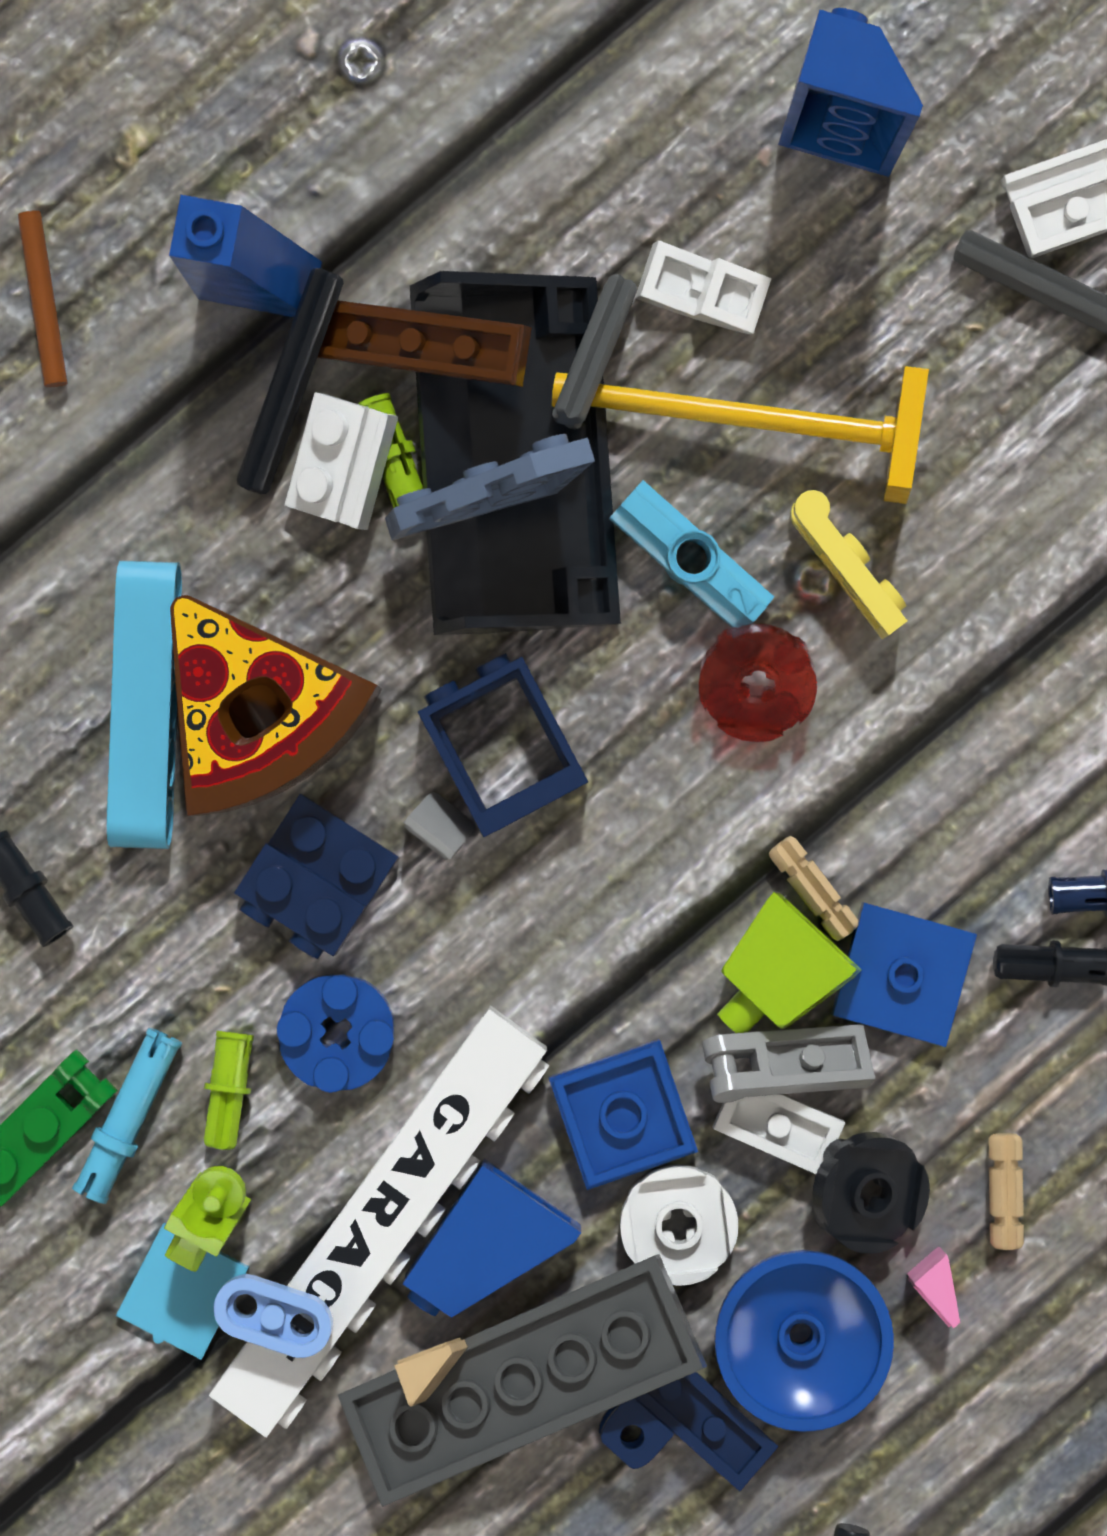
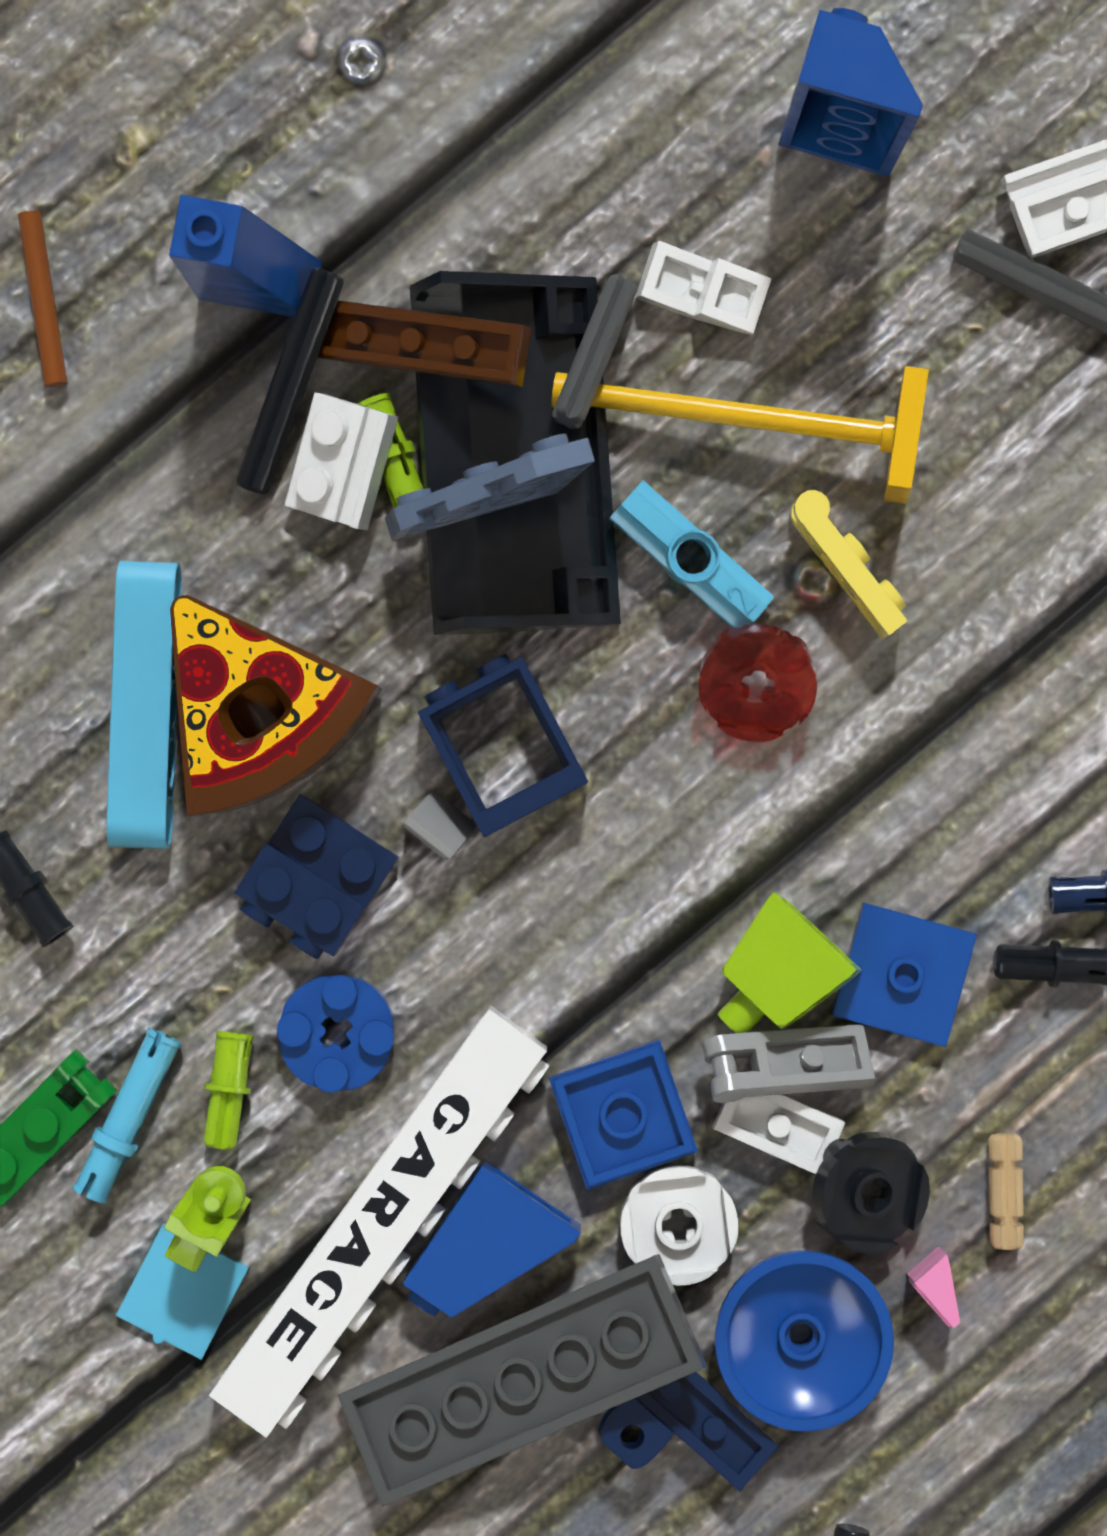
(272, 1321): light blue plate -> none
(425, 1370): tan slope -> none
(813, 888): tan axle -> none

